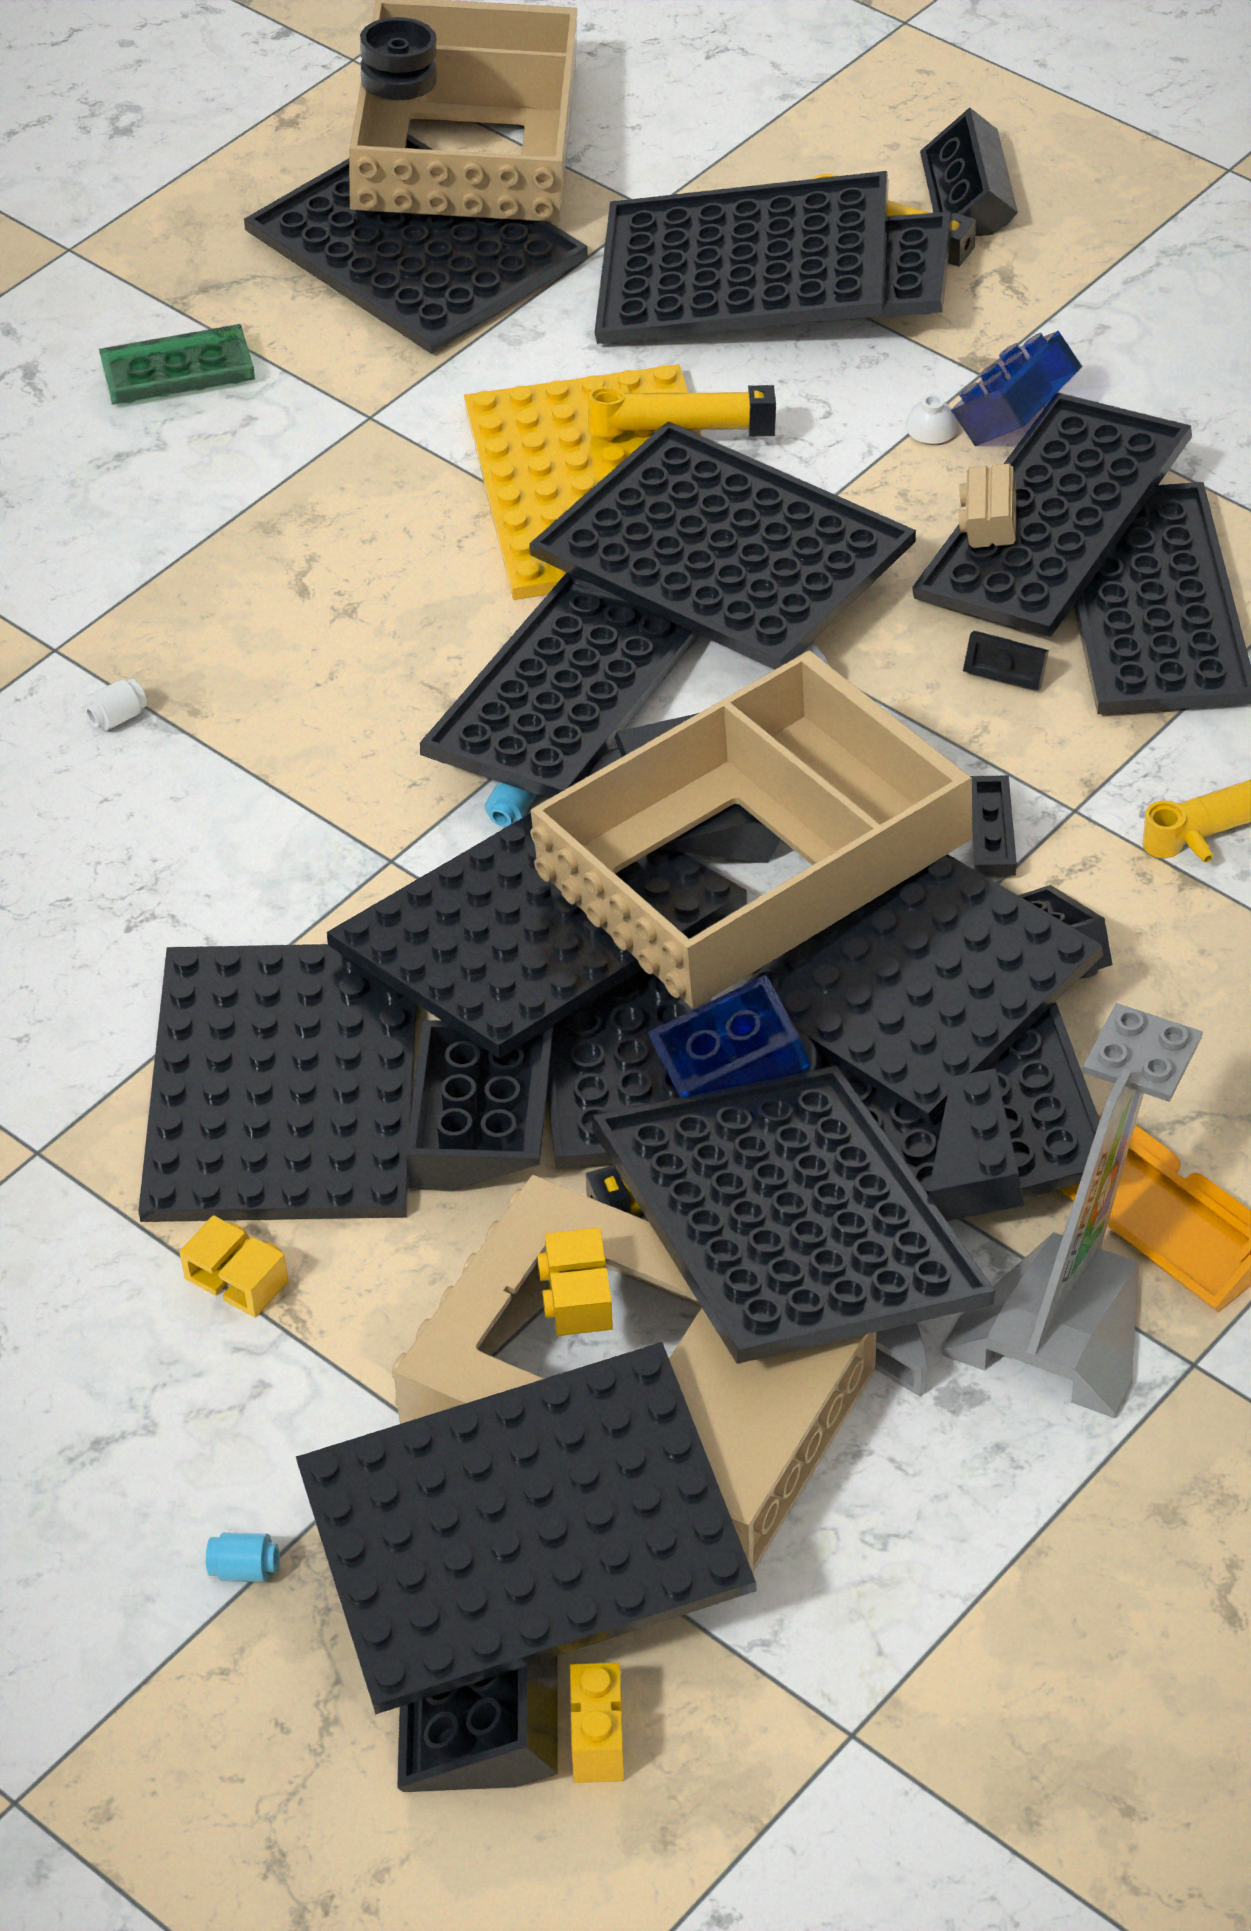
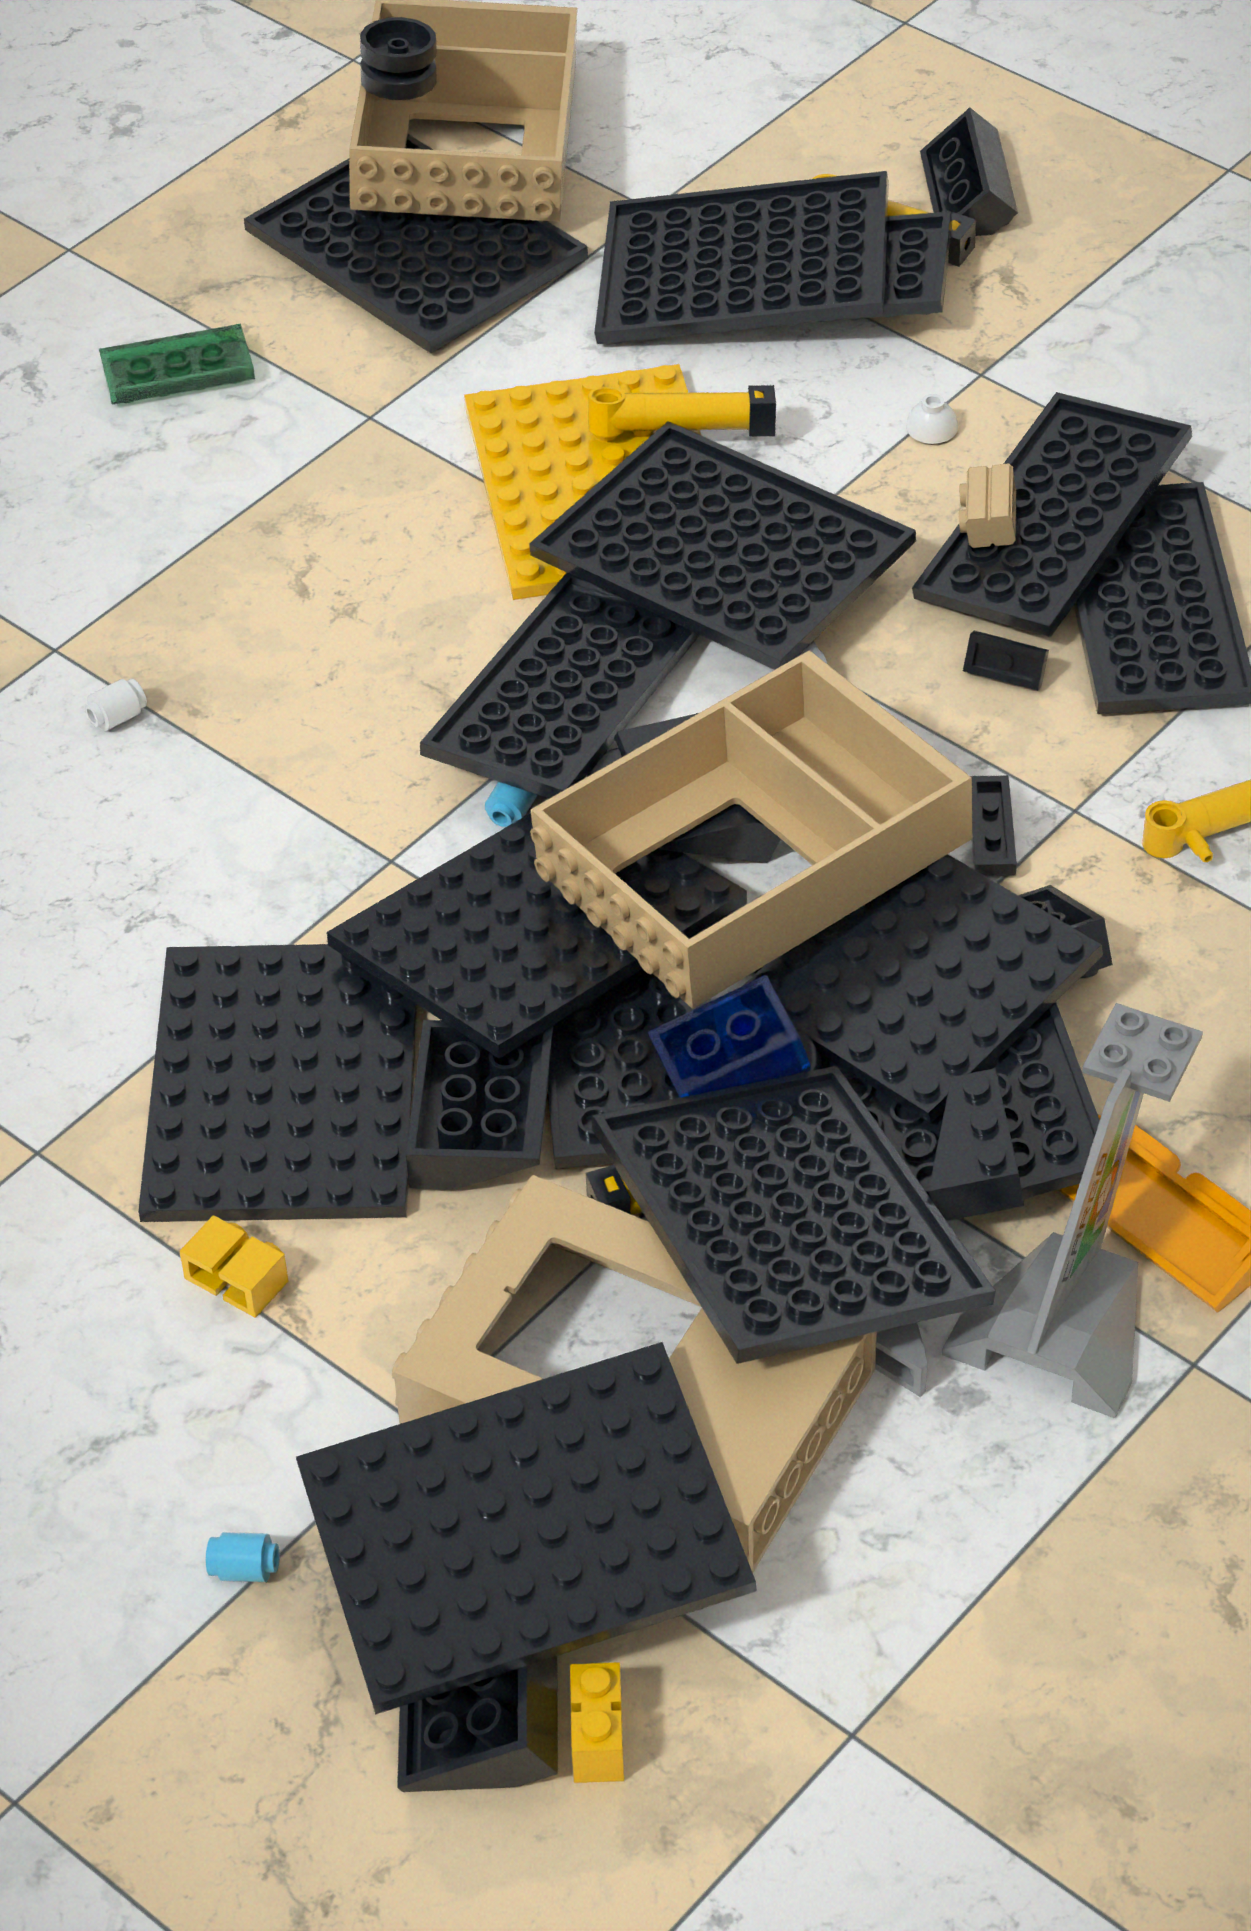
(578, 1282): yellow piece -> none
(1015, 387): clear blue brick -> none

